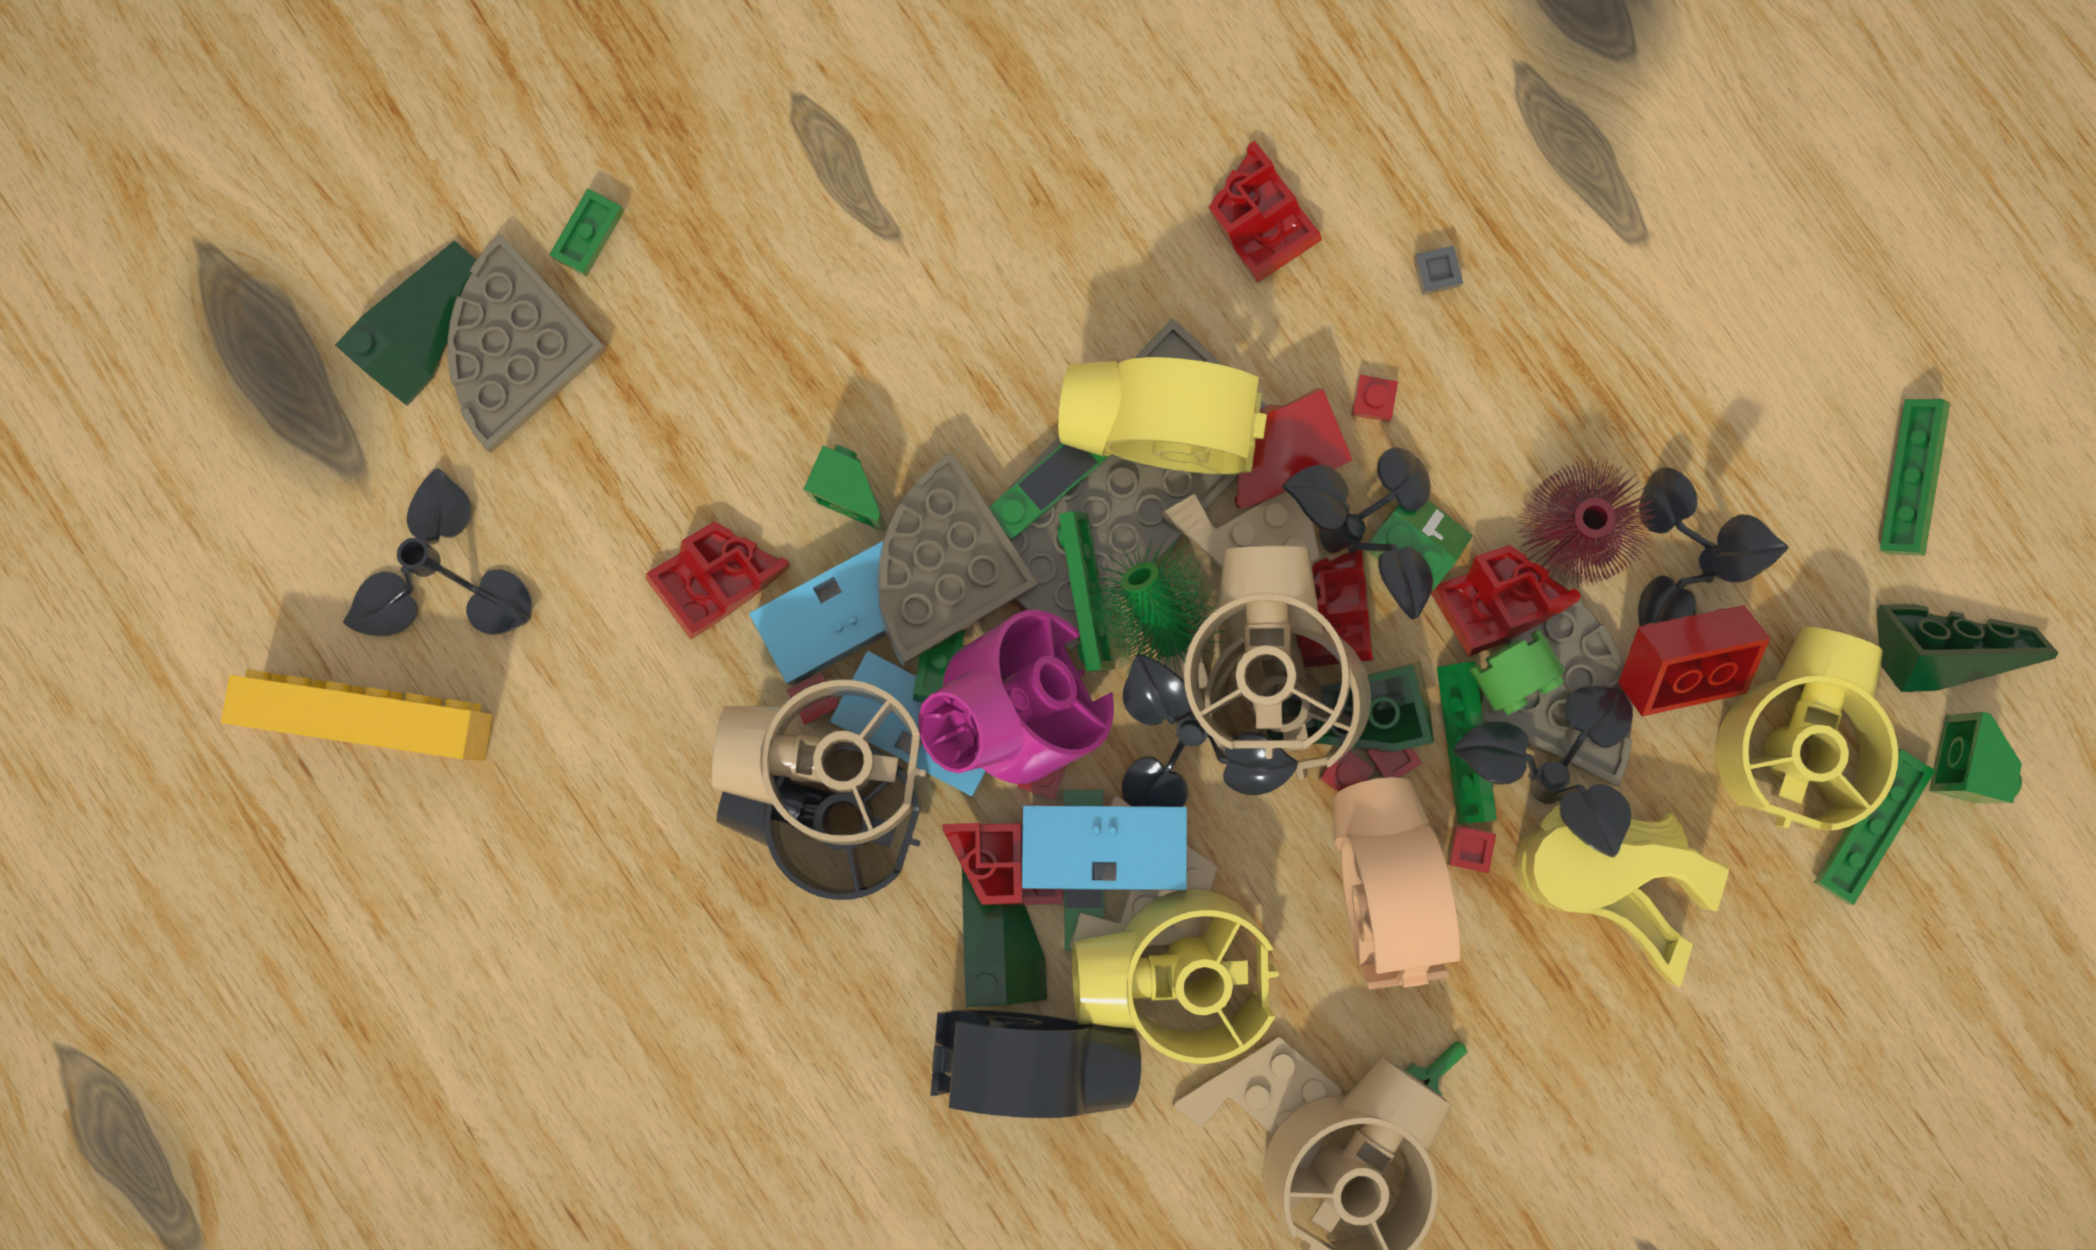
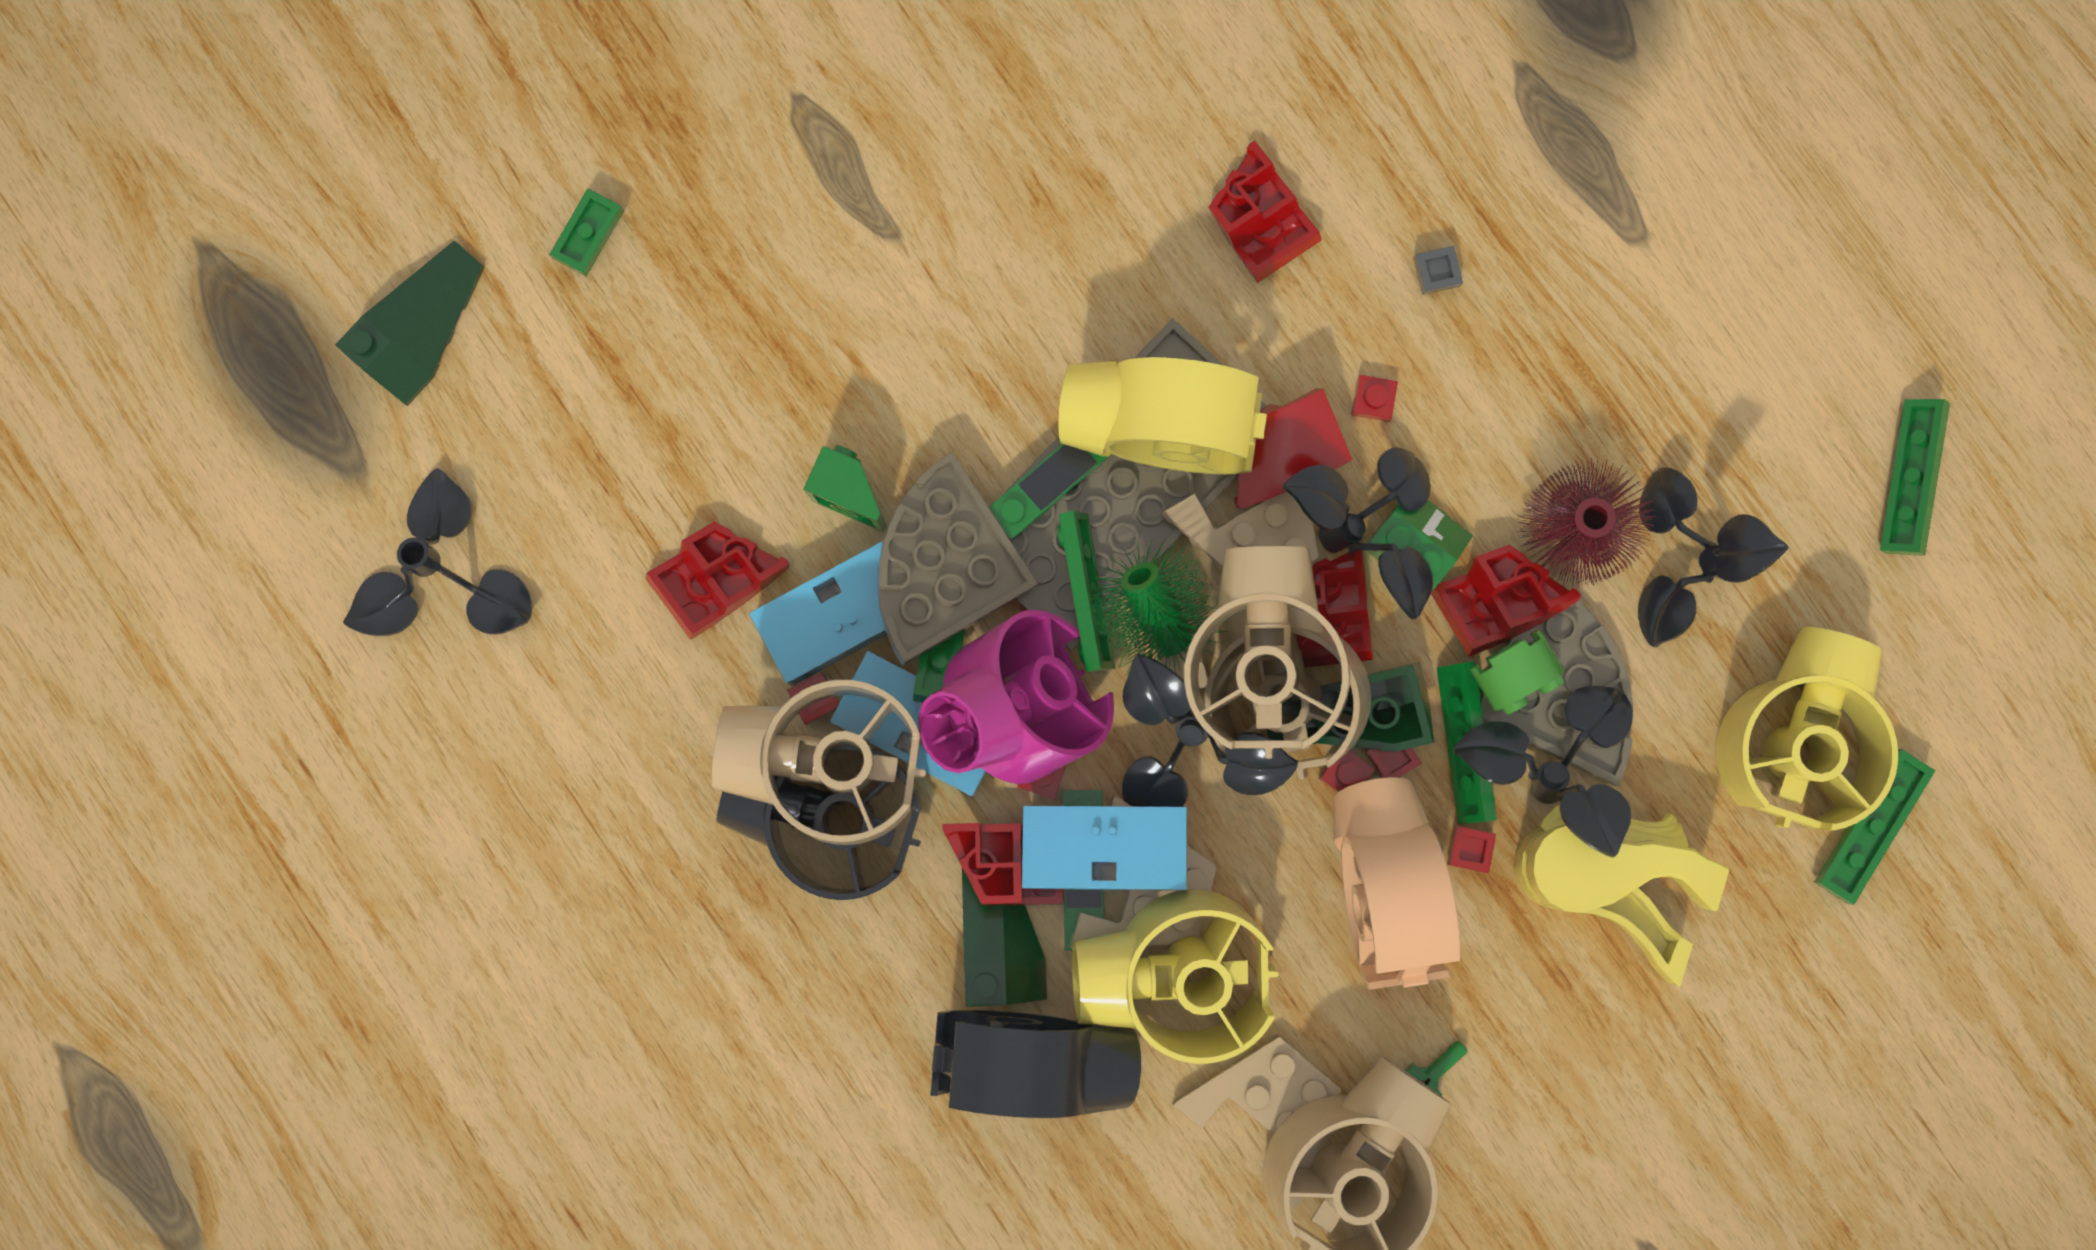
(348, 715): yellow brick -> none
(512, 344): dark tan plate -> none
(1693, 660): red brick -> none
(1943, 652): dark green wedge -> none
(1976, 761): green slope -> none

